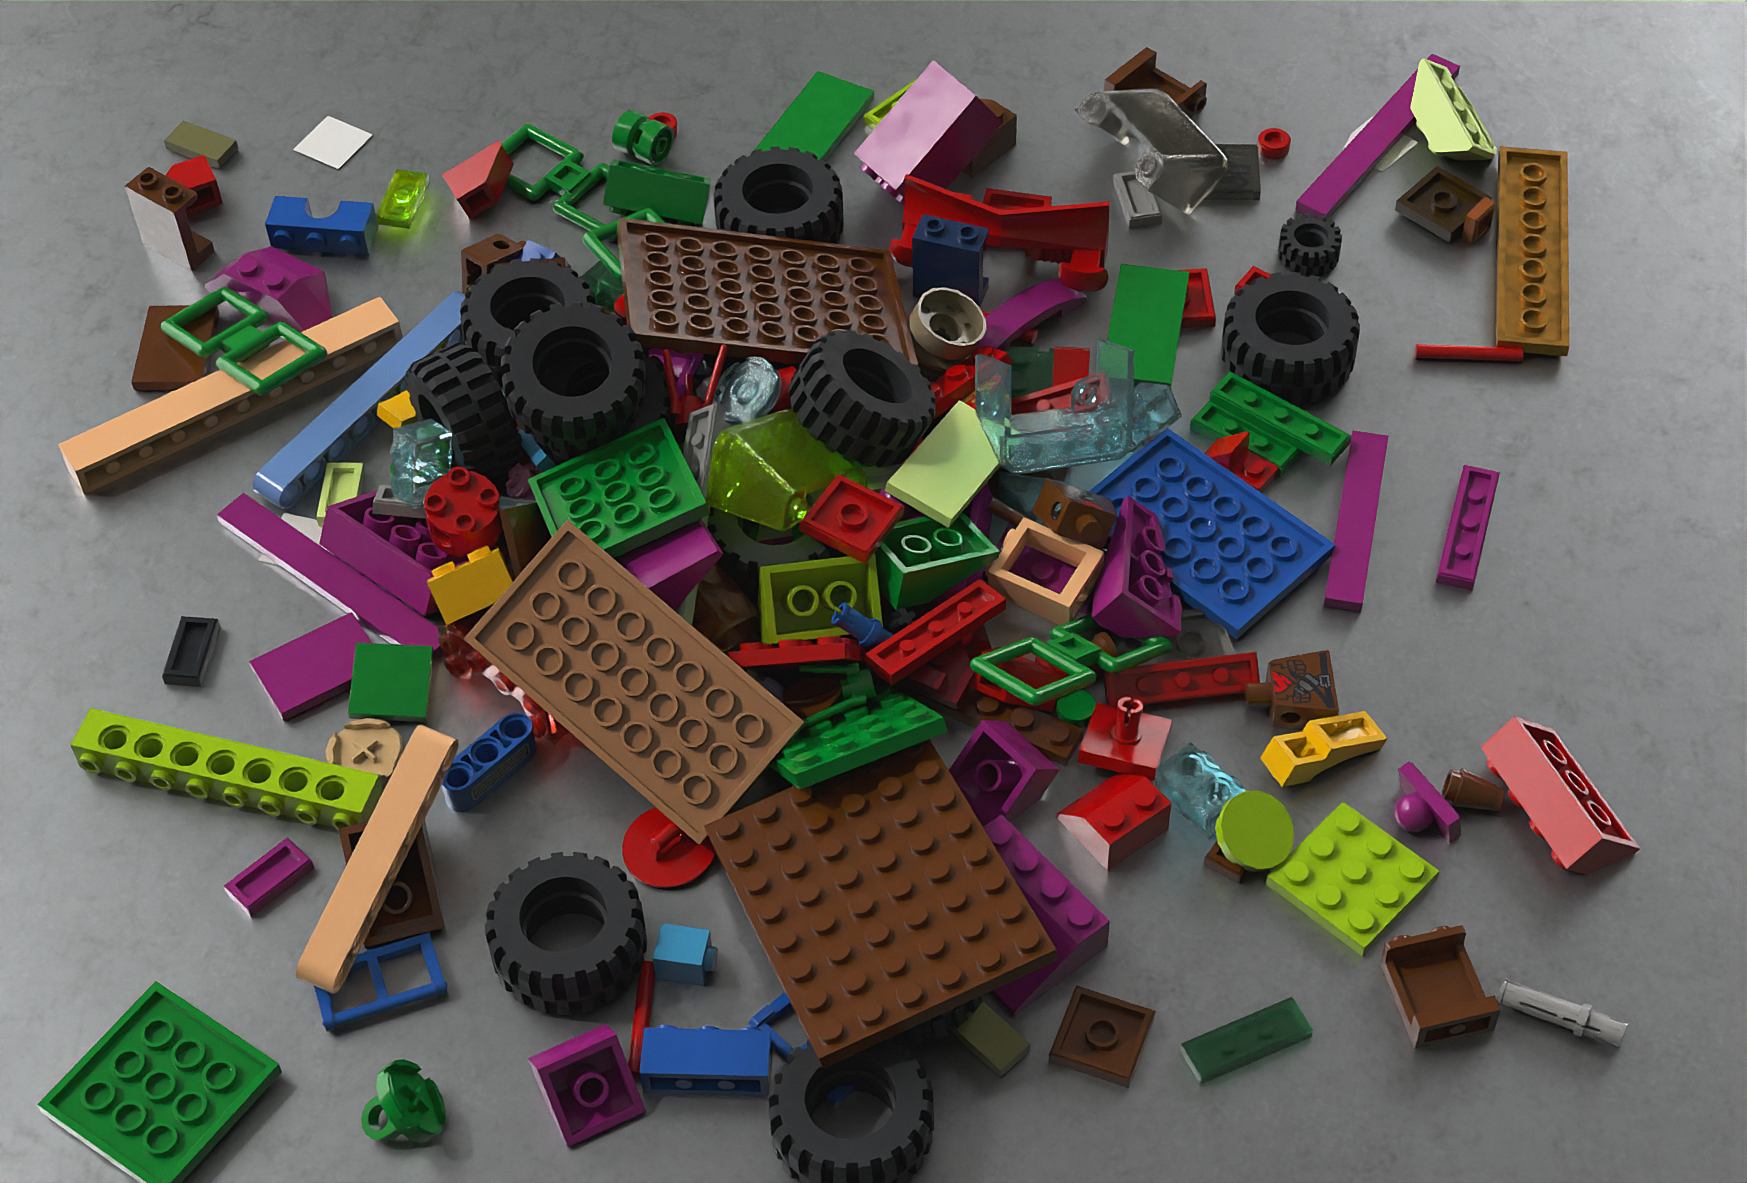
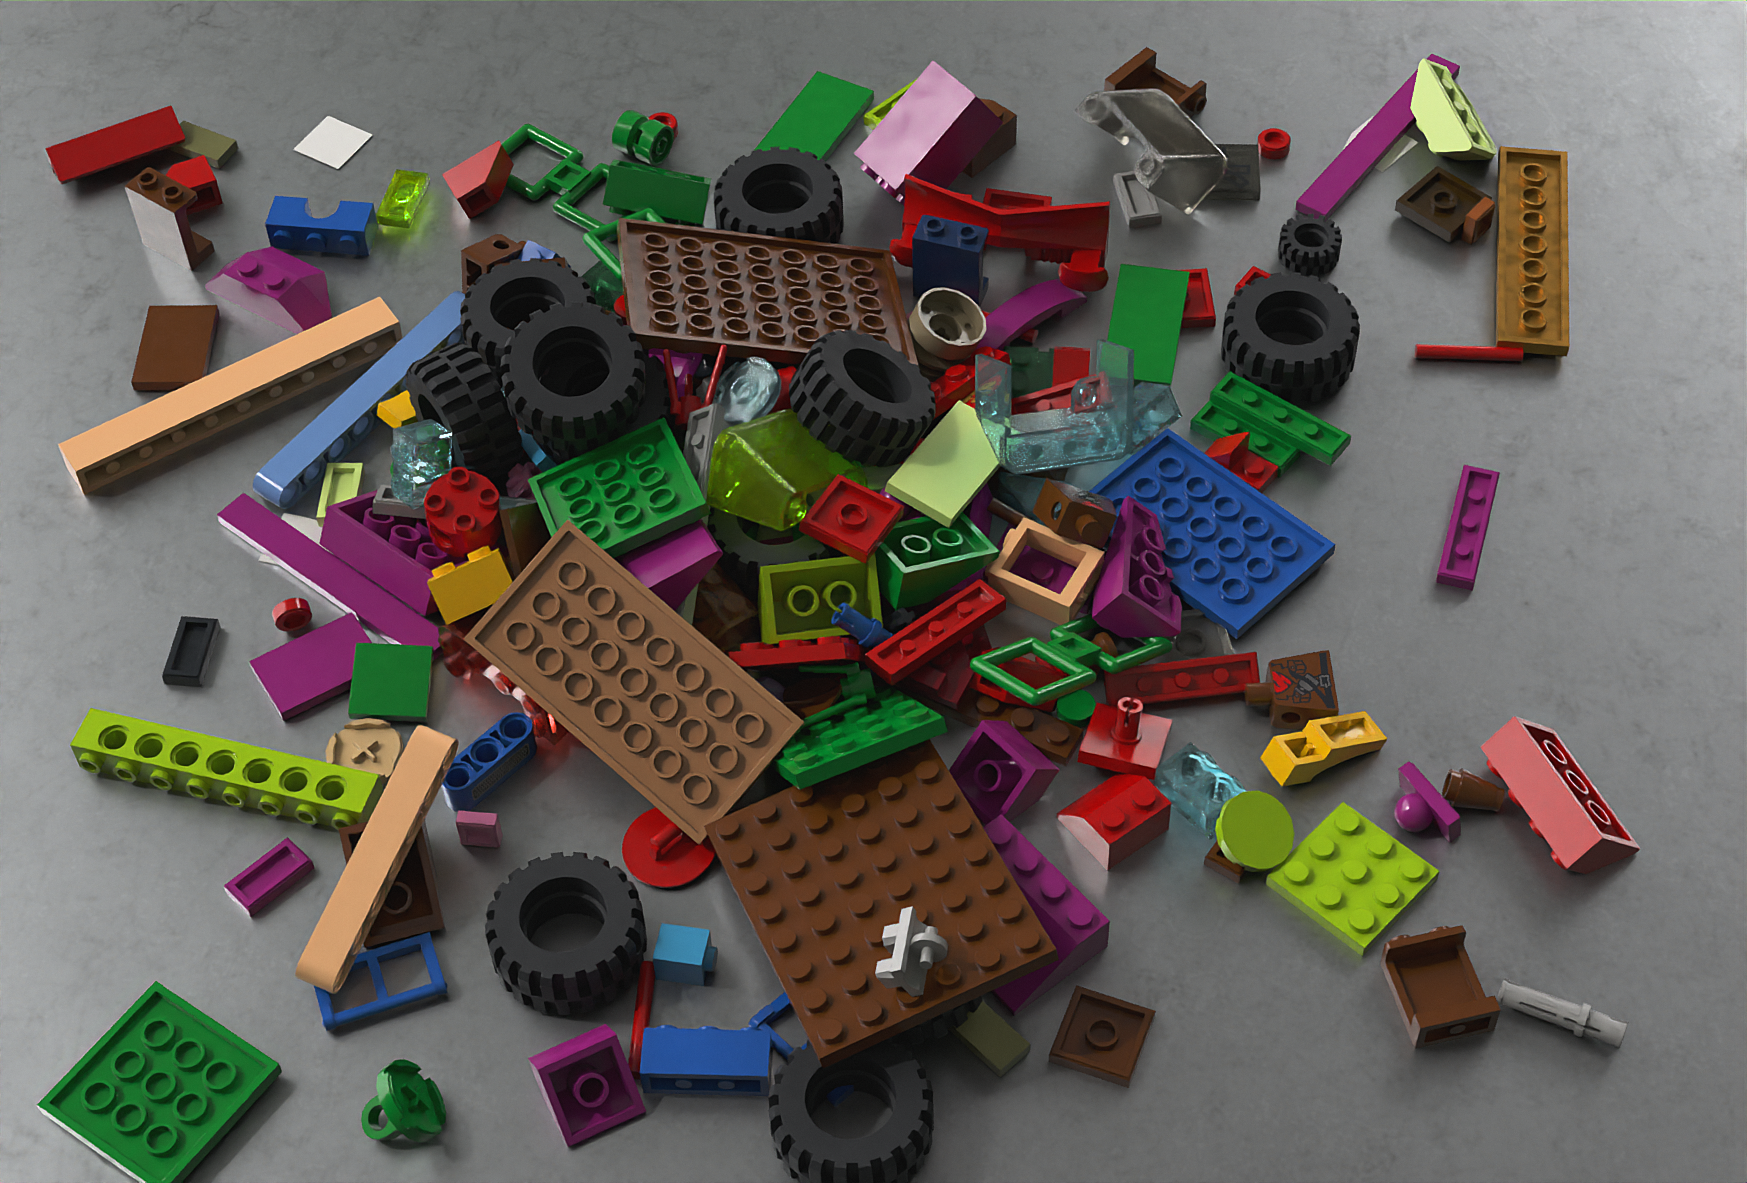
(115, 145): none -> red panel
(243, 340): green bar -> none
(292, 614): none -> red tile
(479, 829): none -> bright pink tile
(913, 951): none -> light grey hips
(1246, 1040): clear green tile -> none
(1356, 521): magenta tile -> none

